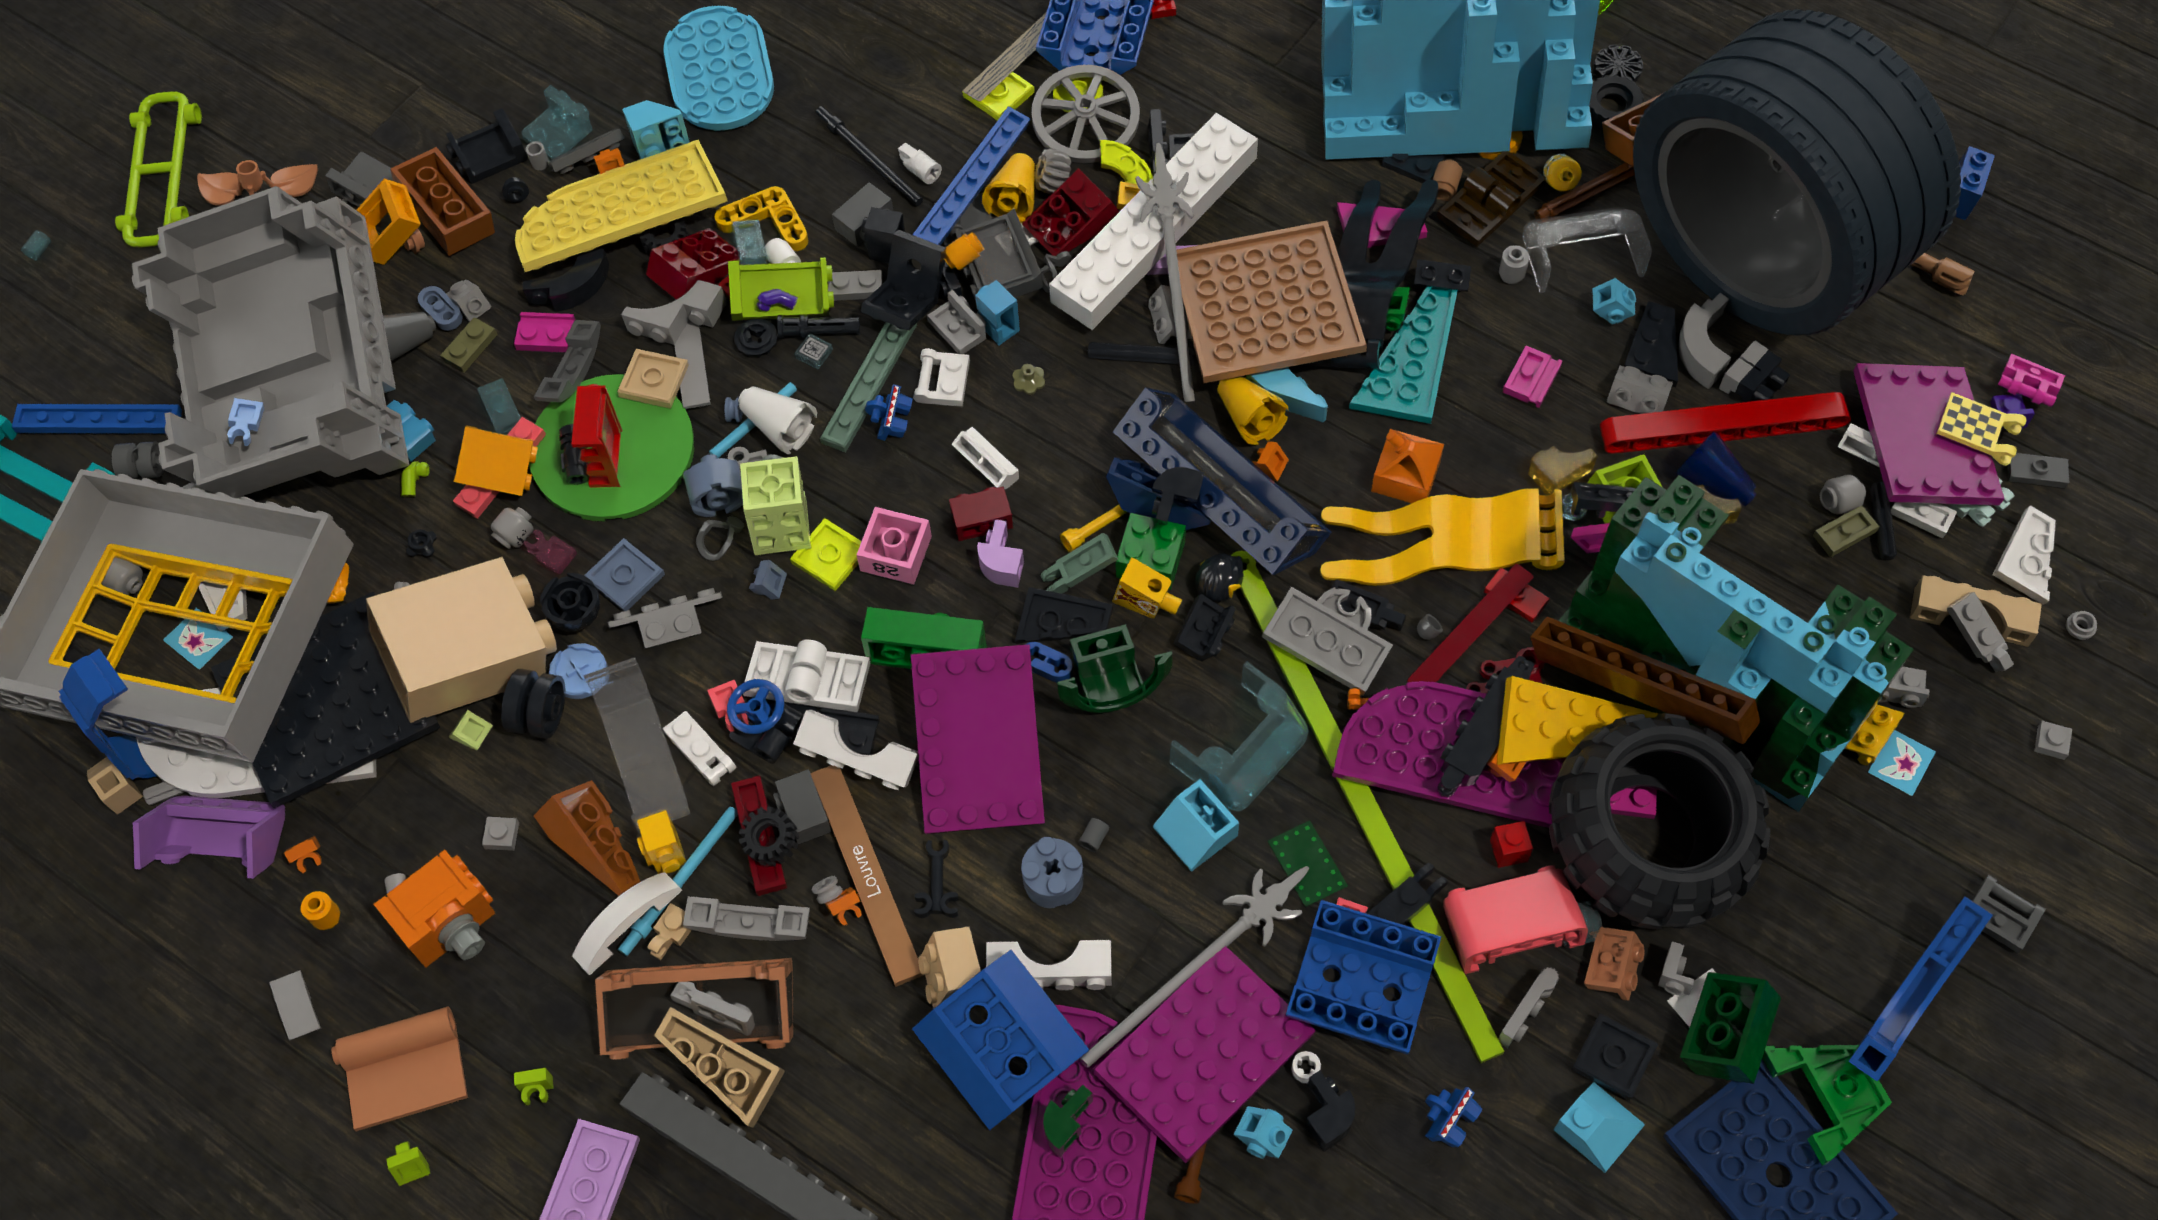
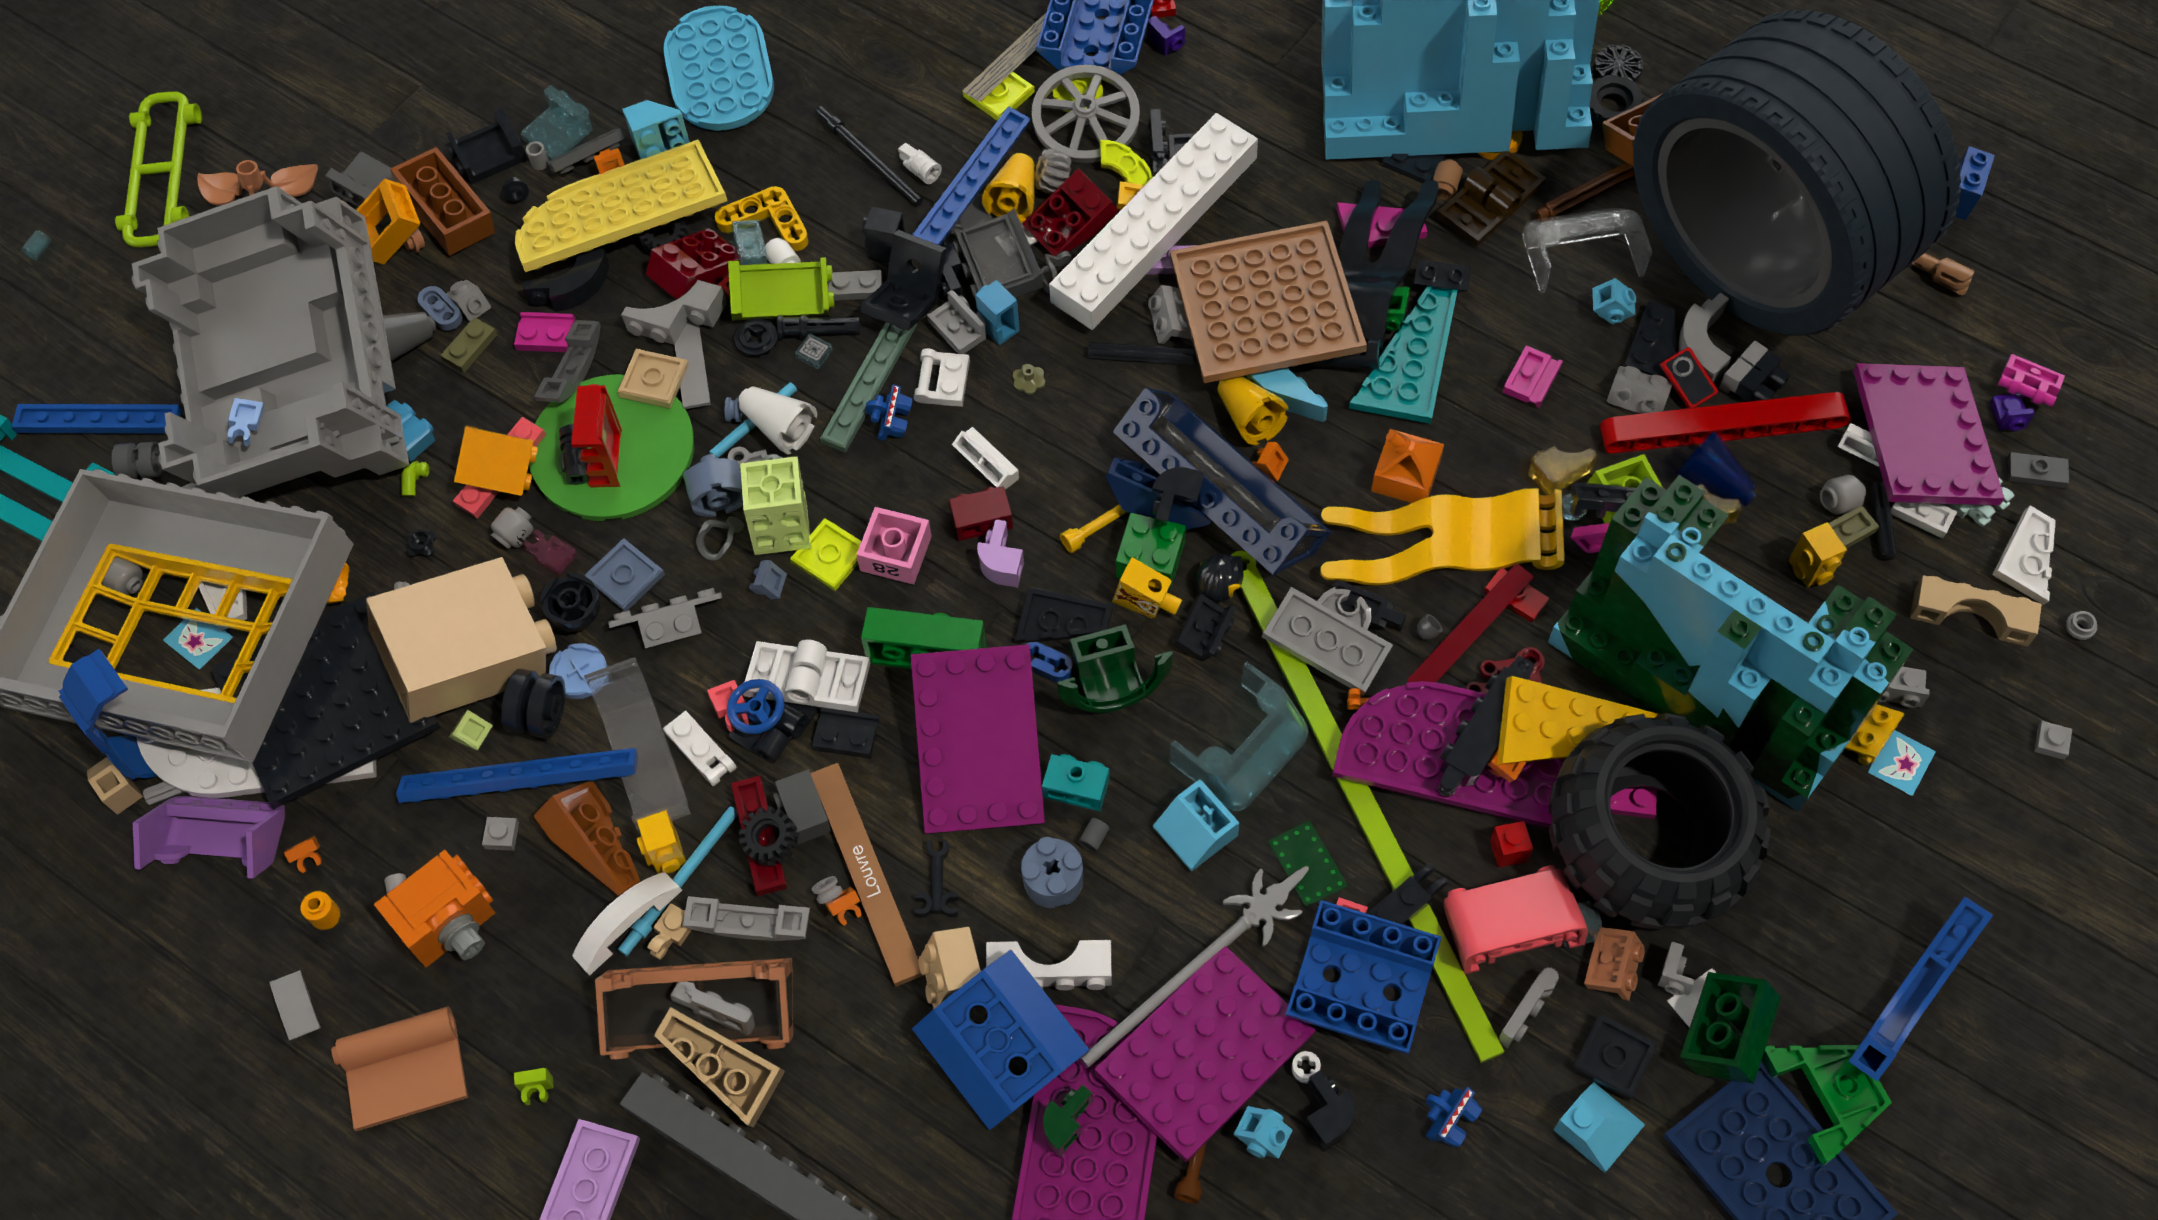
(407, 1164): lime tile -> none
(499, 405): clear light blue plate -> none
(517, 775): none -> blue plate
(773, 297): dark purple arm -> none
(821, 736): white arch -> none
(850, 215): dark grey brick -> none
(963, 251): light orange brick -> none
(1076, 782): none -> teal brick
(1080, 564): sand green hinge -> none
(1163, 38): none -> dark purple bracket
(1164, 198): light grey piece -> none
(1514, 264): light grey brick -> none
(1562, 172): yellow head -> none
(1646, 679): reddish brown brick -> none
(1689, 378): none -> slope
(1817, 555): none -> yellow brick
(1979, 427): light yellow flag -> none
(1980, 632): light grey hinge -> none
(2006, 924): dark grey plate -> none

